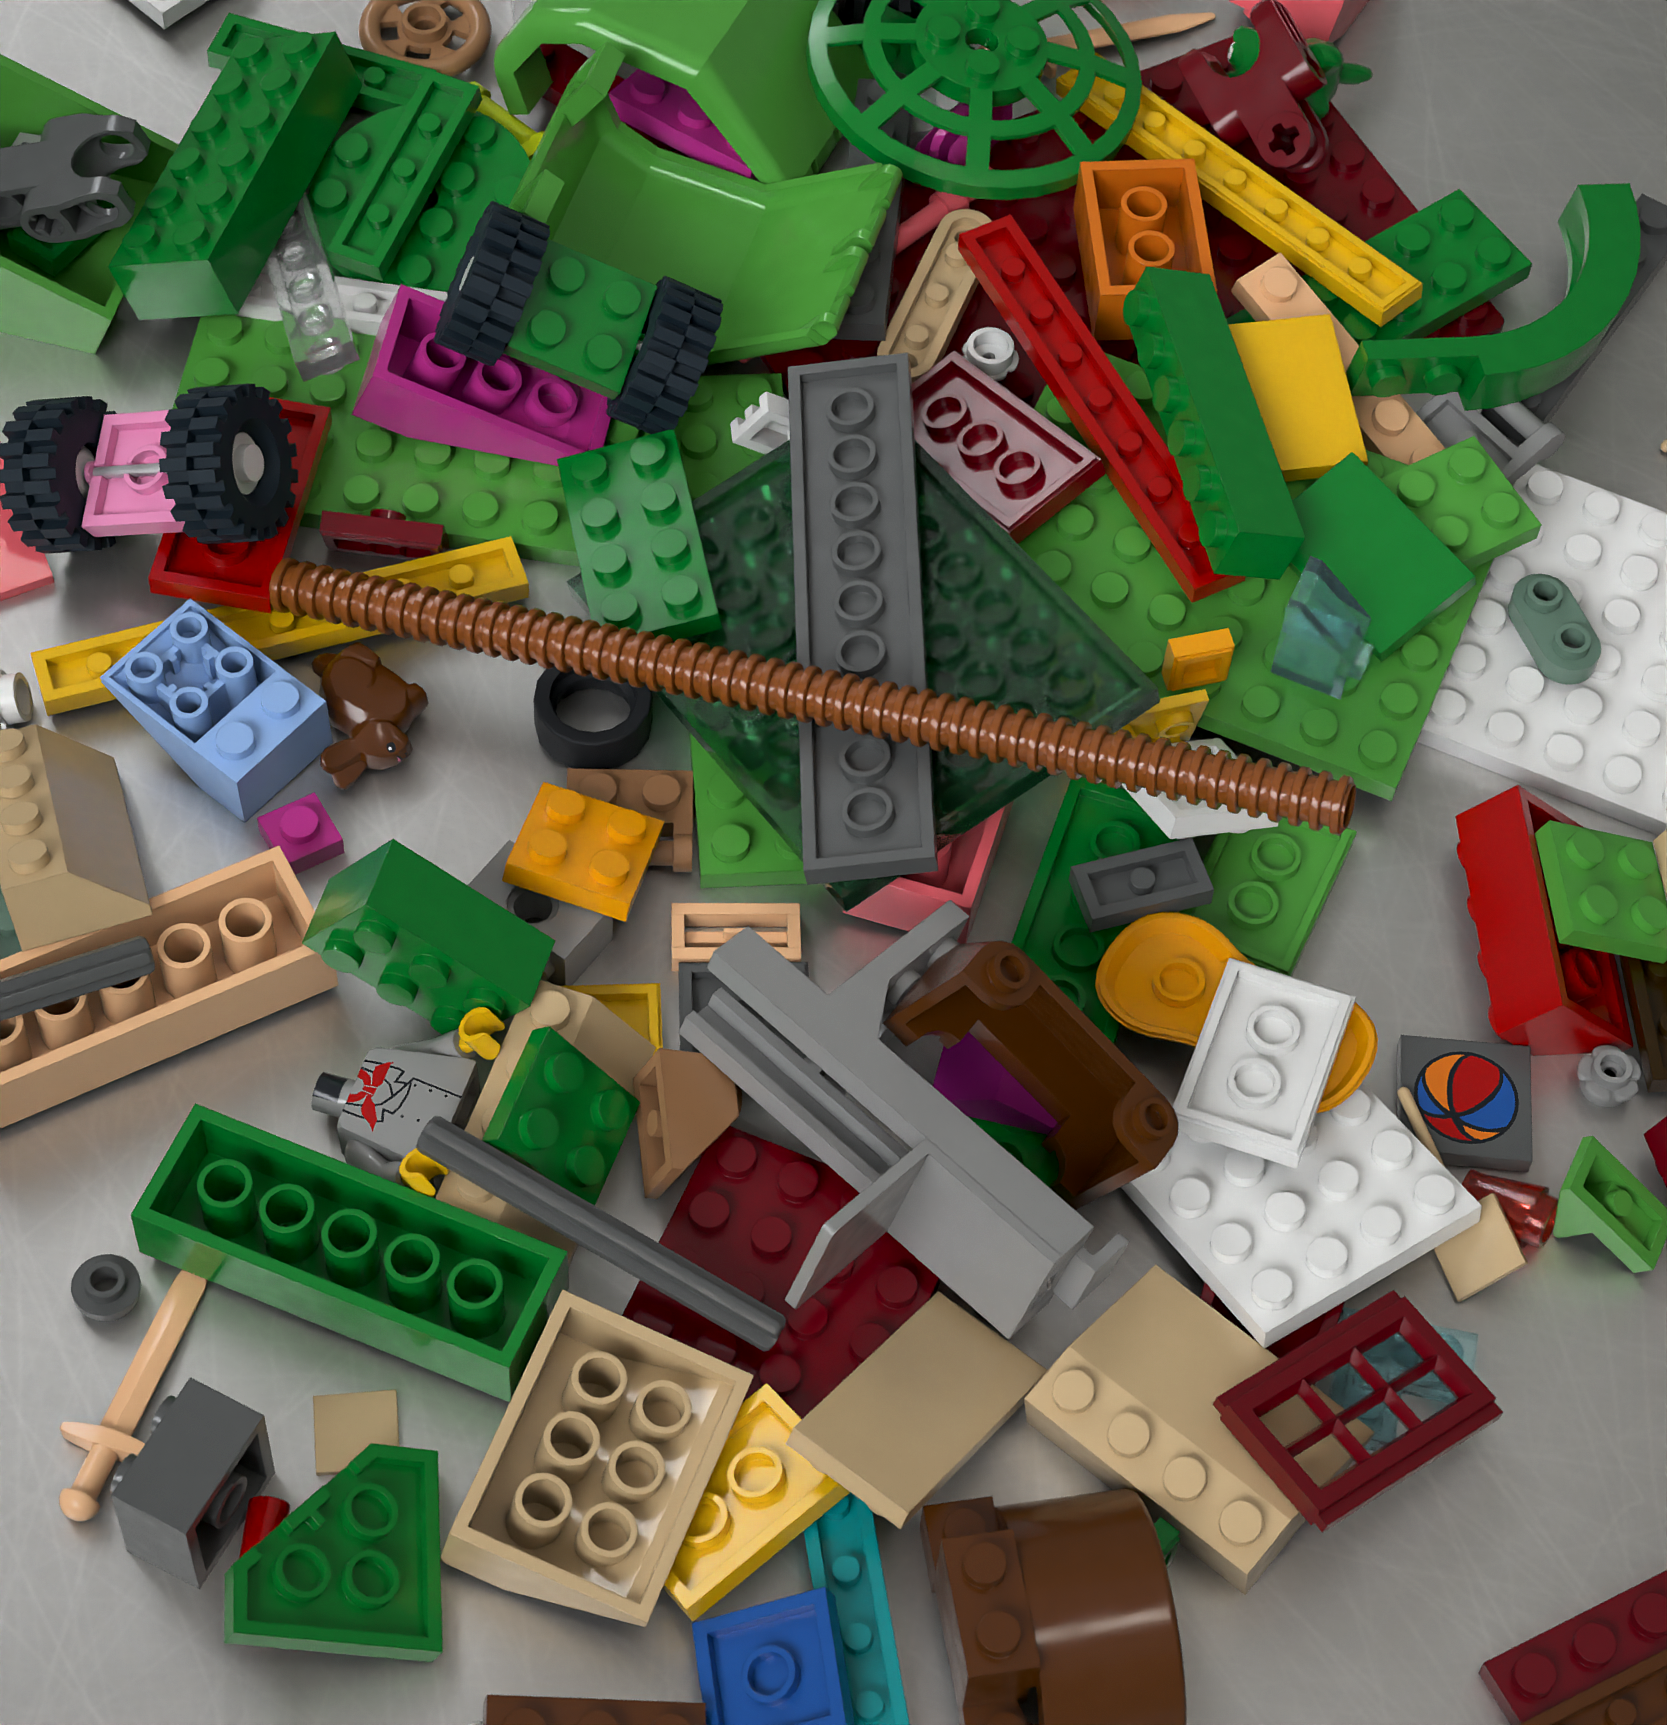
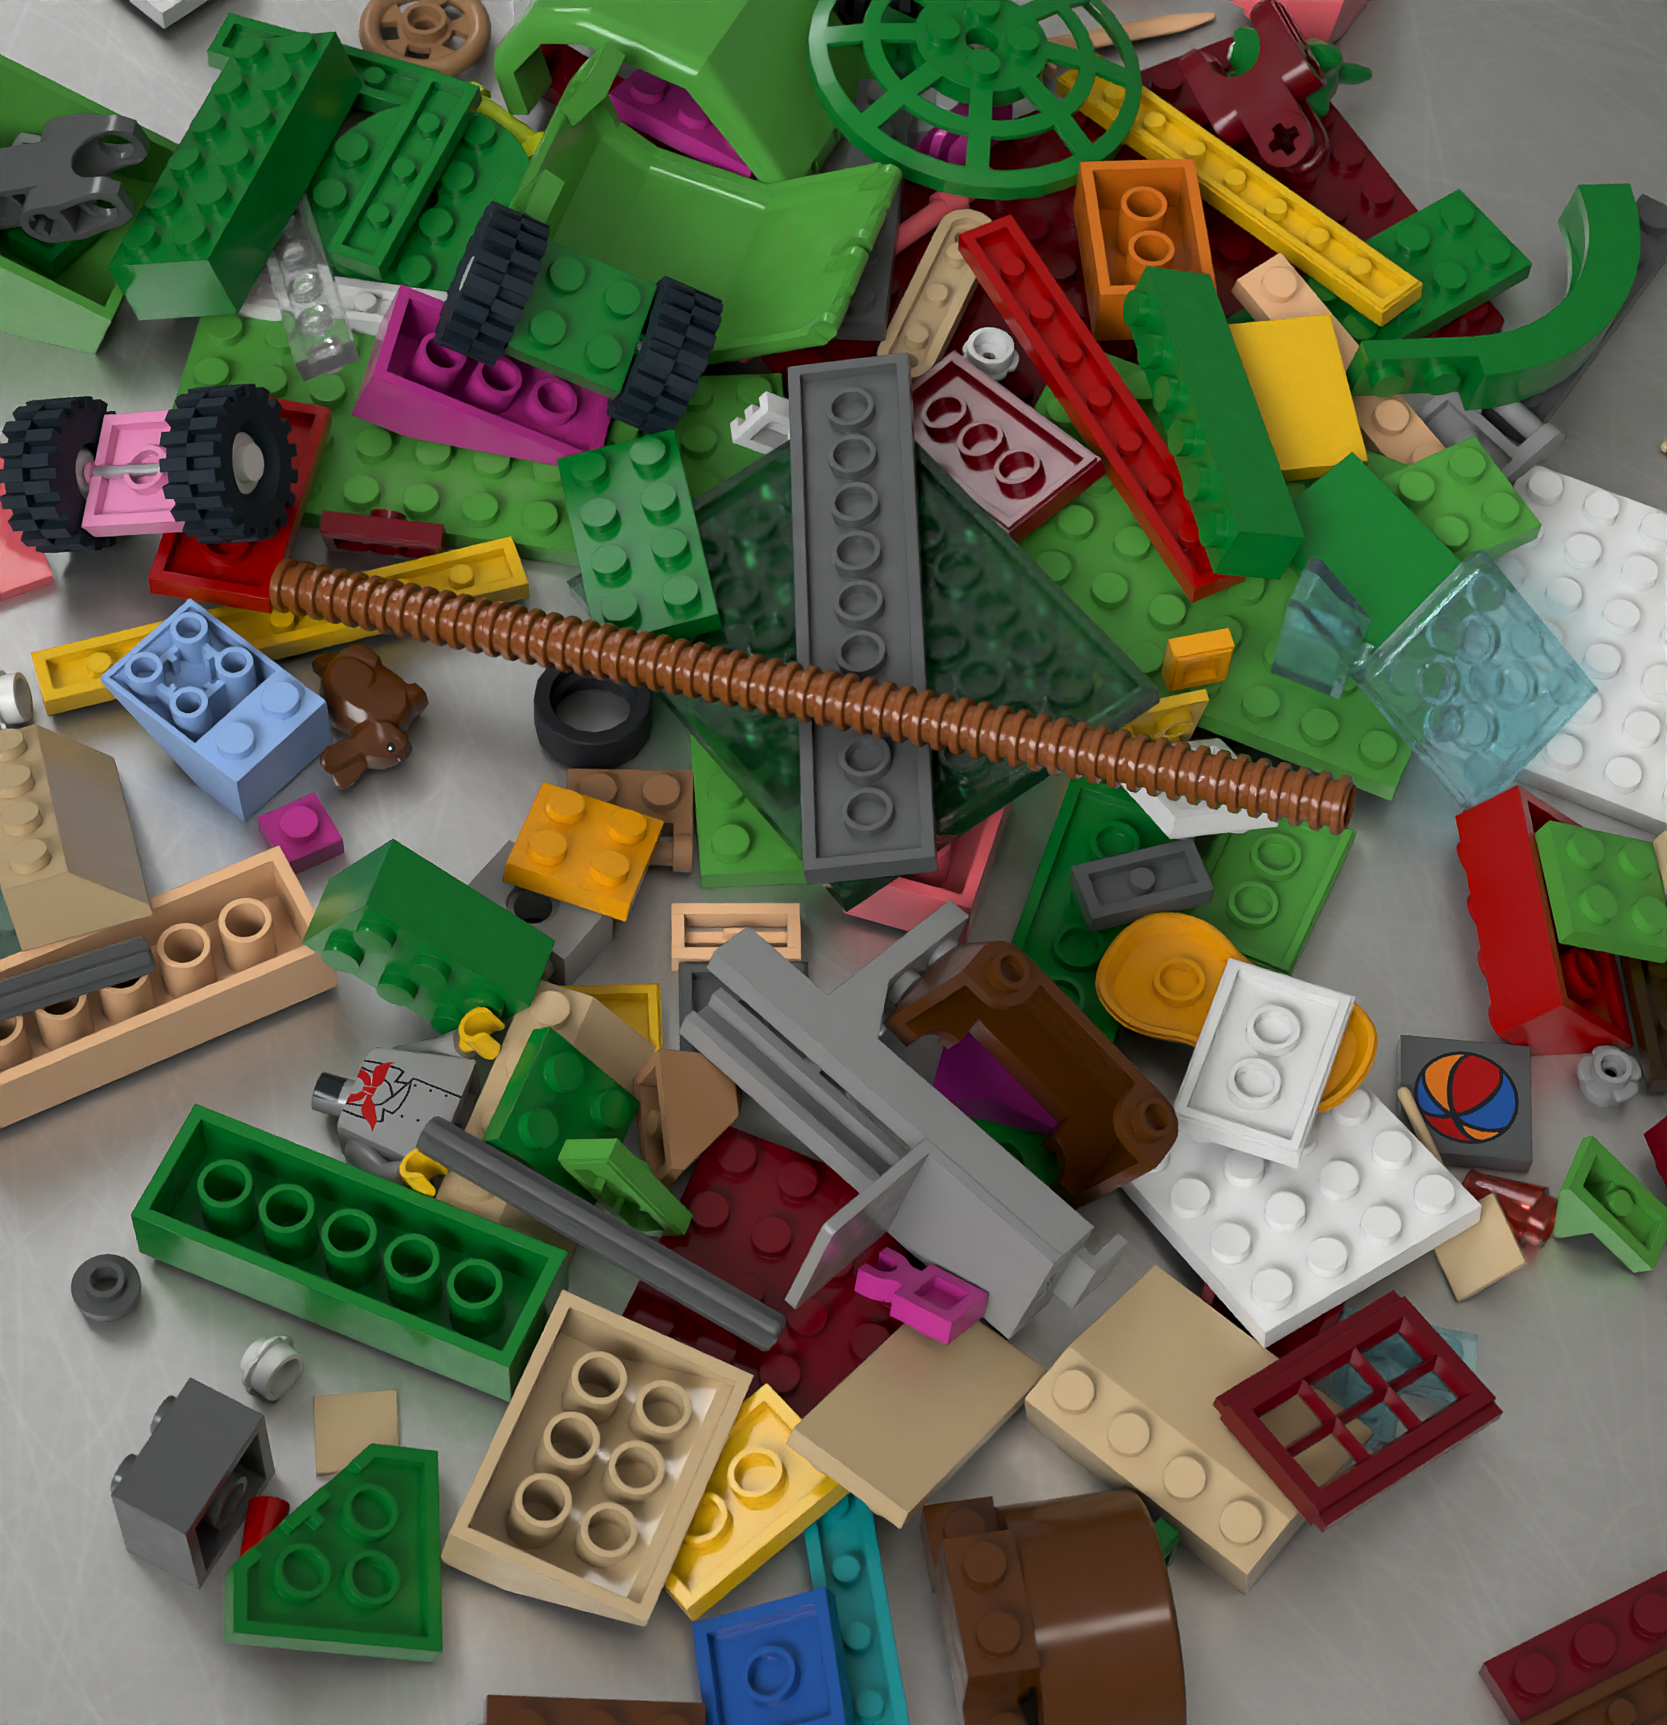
(113, 1437): light nougat sword -> none
(271, 1367): none -> white plate
(625, 1186): none -> bright green plate
(925, 1299): none -> dark pink plate
(1474, 682): none -> clear light blue plate
(1551, 623): sand green plate -> none

